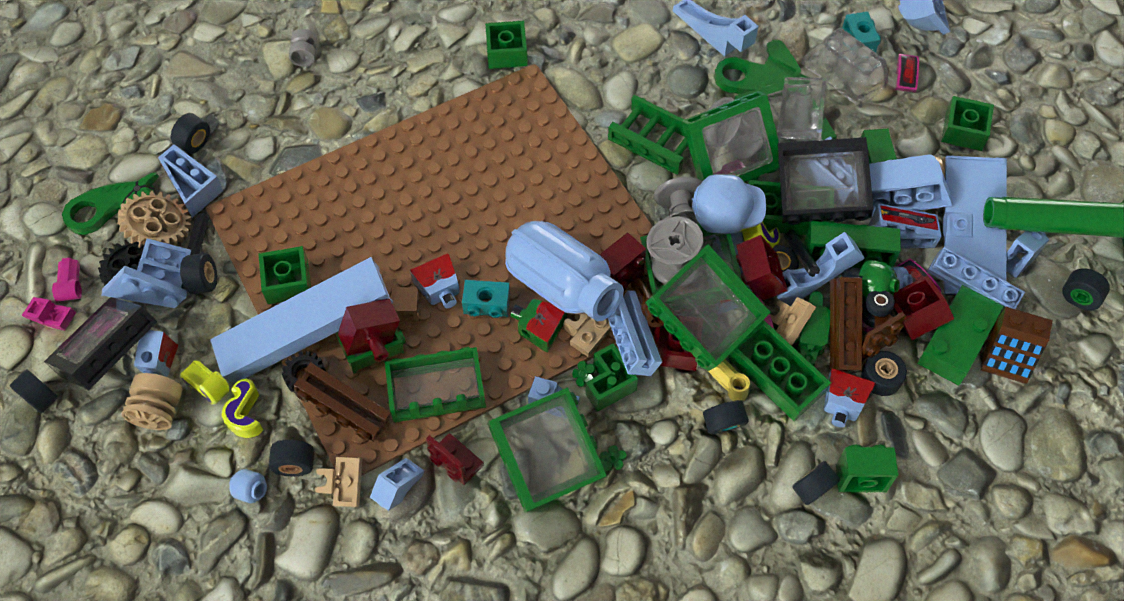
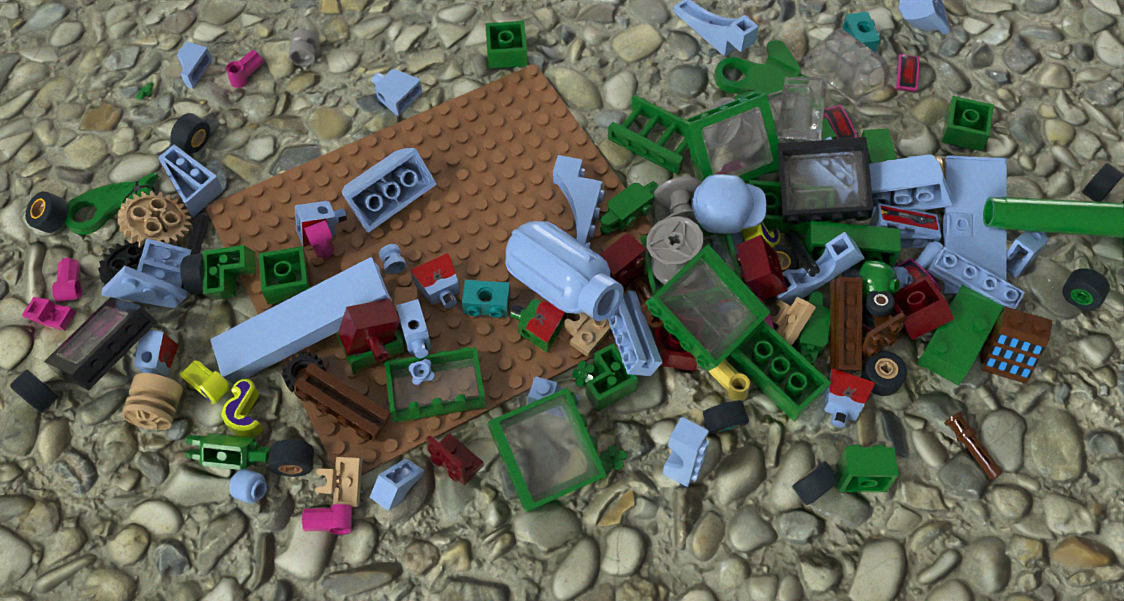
(46, 212): none -> black wheel
(145, 90): none -> green plant
(194, 61): none -> light blue arch
(223, 266): none -> green brick
(226, 451): none -> green hinge
(240, 70): none -> dark pink piece
(314, 213): none -> light blue torso
(320, 238): none -> dark pink piece
(333, 519): none -> dark pink piece
(388, 187): none -> light blue windscreen
(392, 259): none -> light blue wheel
(397, 90): none -> light blue torso
(415, 369): none -> light blue plate
(416, 337): none -> light blue torso
(581, 194): none -> light blue arch
(628, 207): none -> green hinge
(688, 451): none -> light blue arch
(840, 122): none -> slope
(928, 254): none -> light blue cone
(966, 435): none -> reddish brown pin
(1102, 183): none -> black wheel

